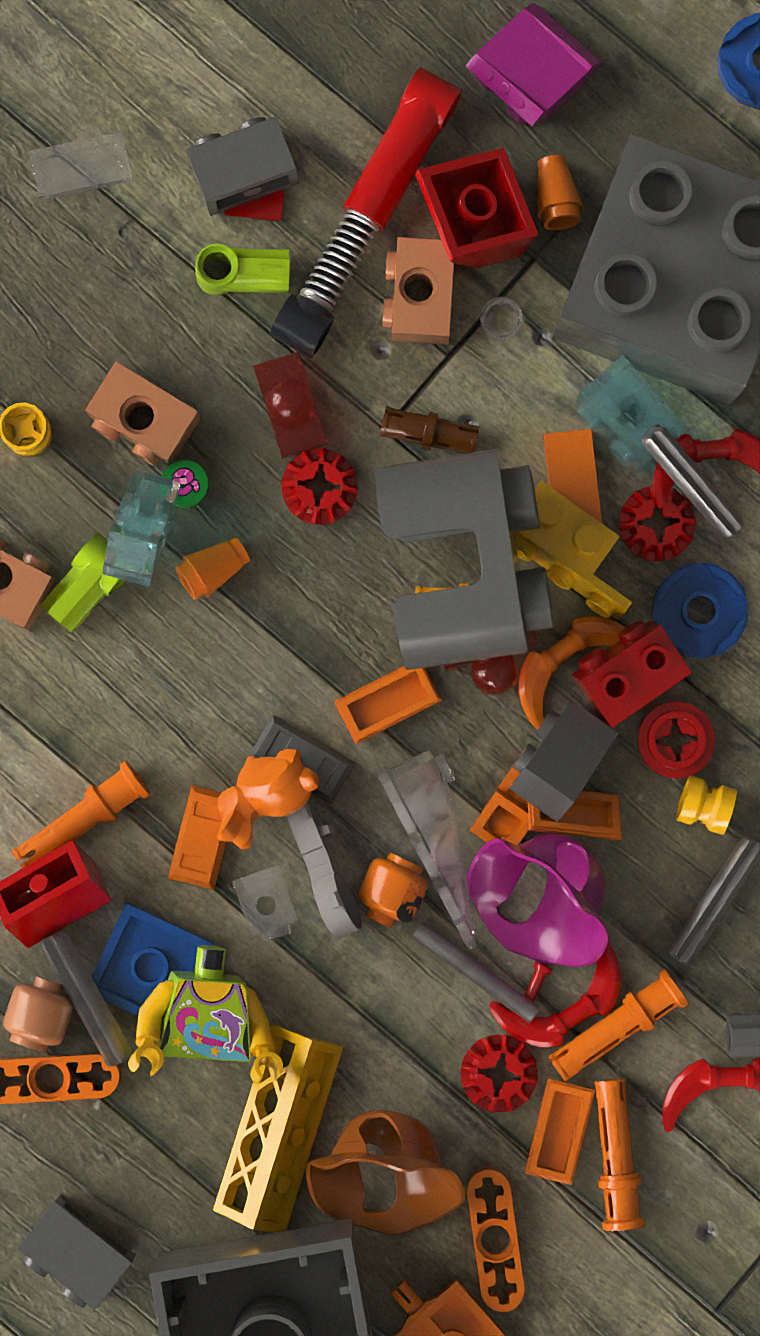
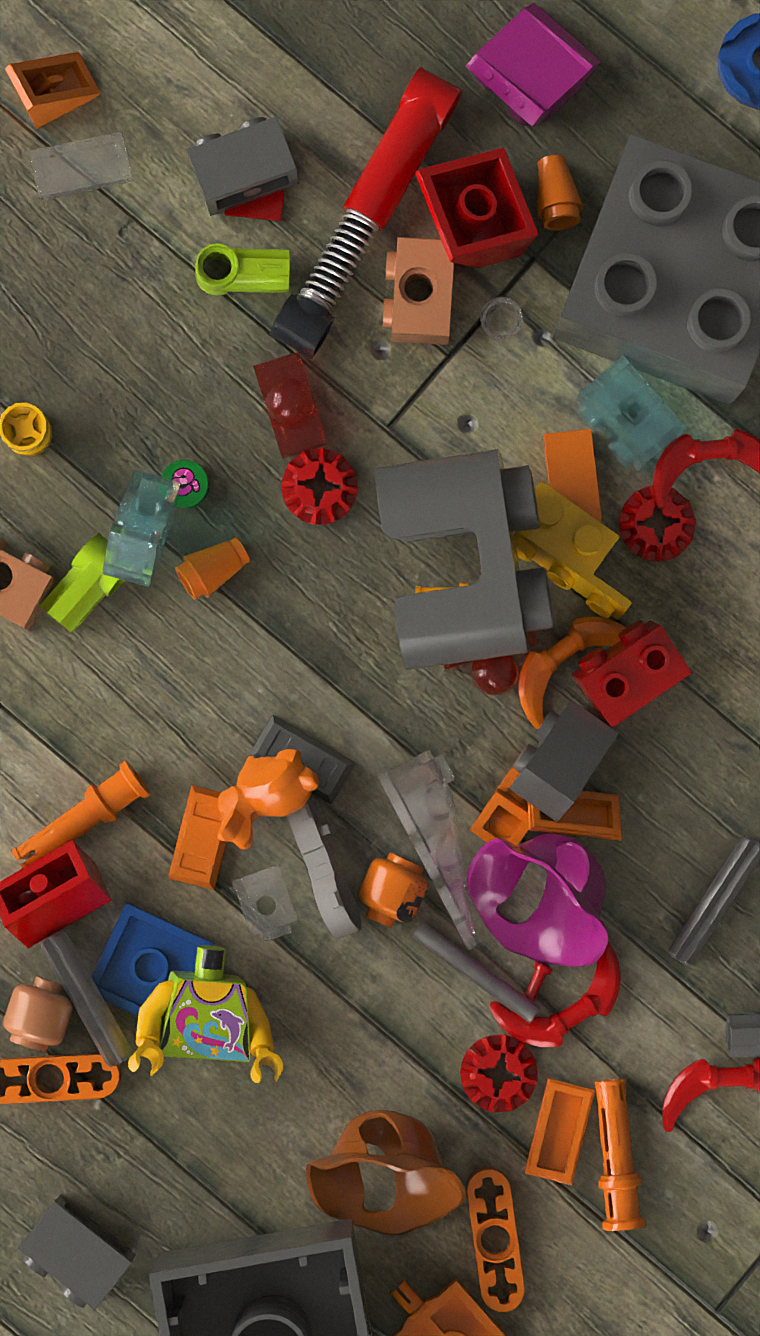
(52, 85): none -> orange slope
(126, 391): nougat brick -> none
(285, 1133): yellow fence -> none
(386, 702): orange tile -> none
(429, 431): reddish brown pin -> none
(636, 1013): orange pin -> none
(690, 722): red gear -> none
(692, 481): flat silver axle -> none
(709, 806): yellow wheel -> none
(720, 590): blue tile -> none

